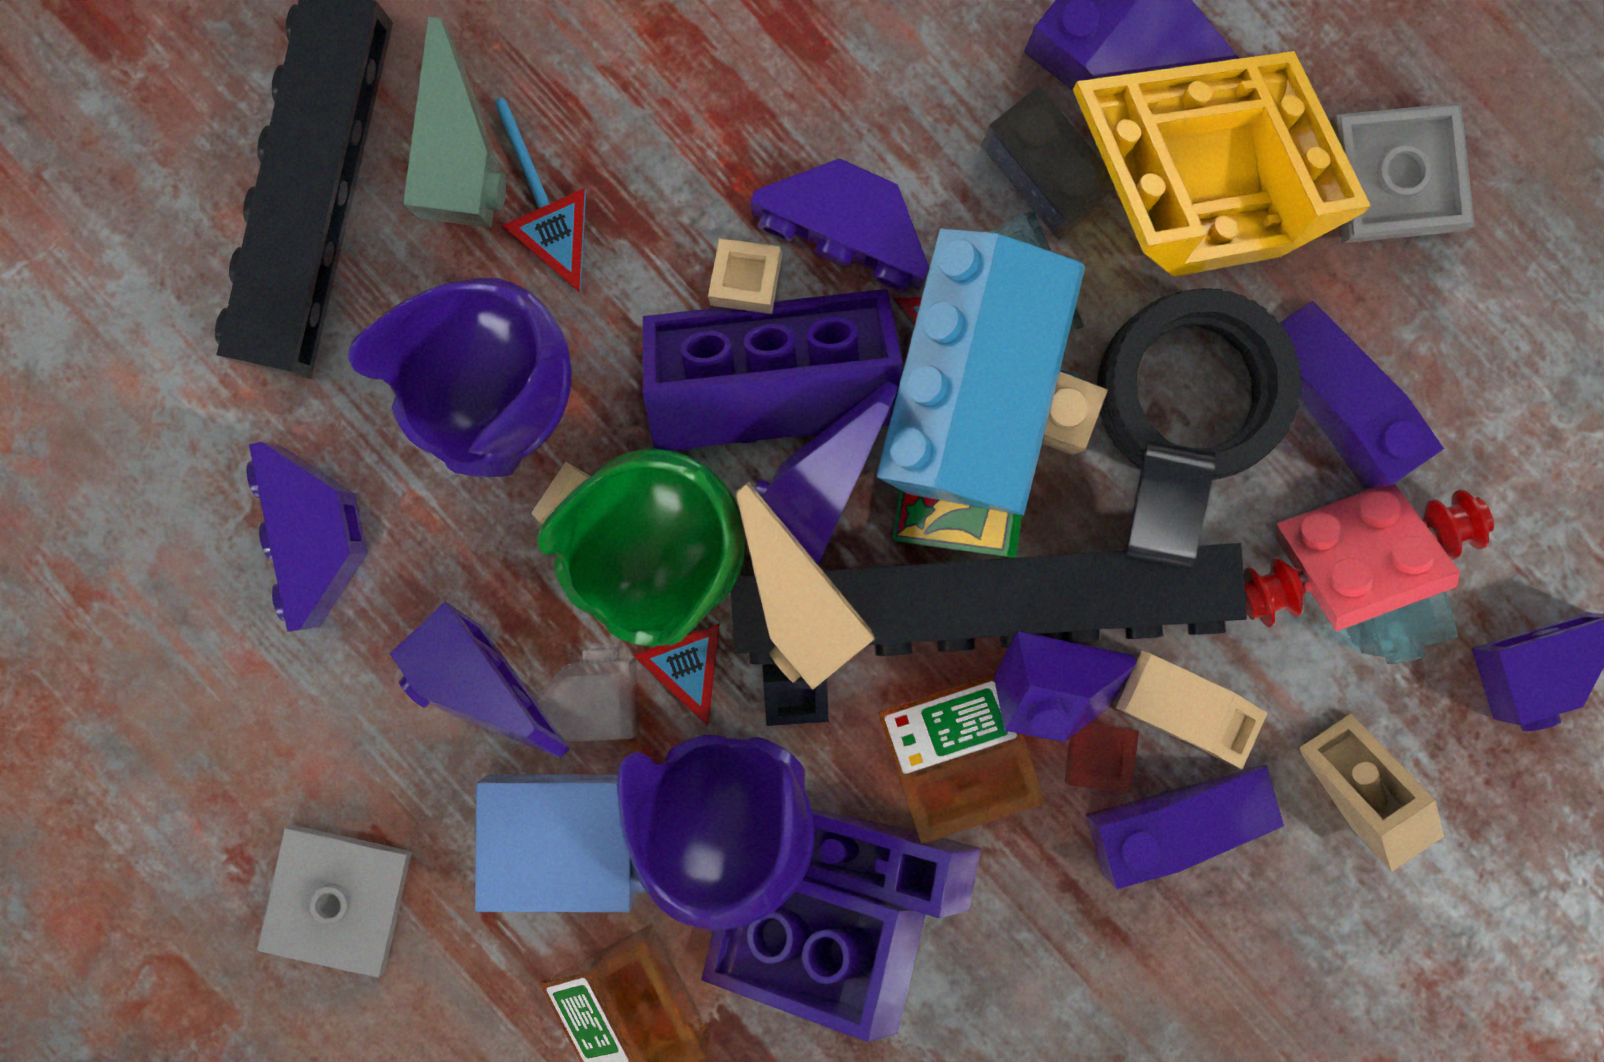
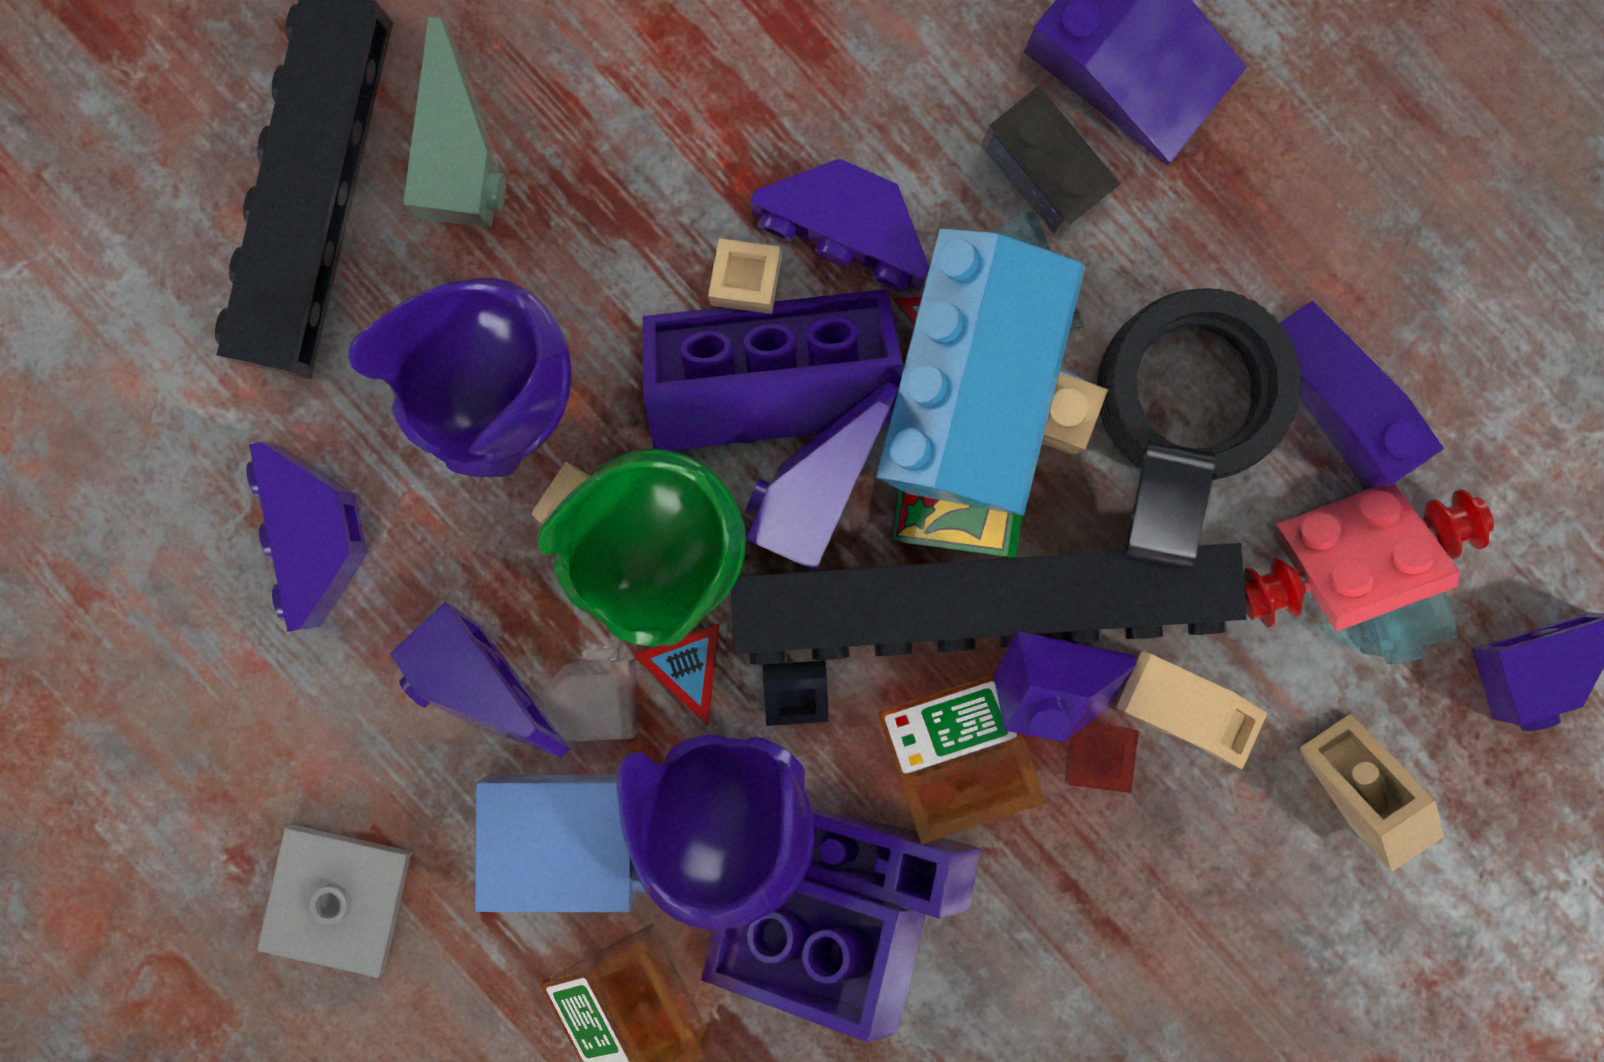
(555, 228): piece -> none
(802, 607): tan slope -> none
(1183, 826): dark purple slope -> none
(1221, 160): yellow slope -> none
(1410, 171): light grey plate -> none

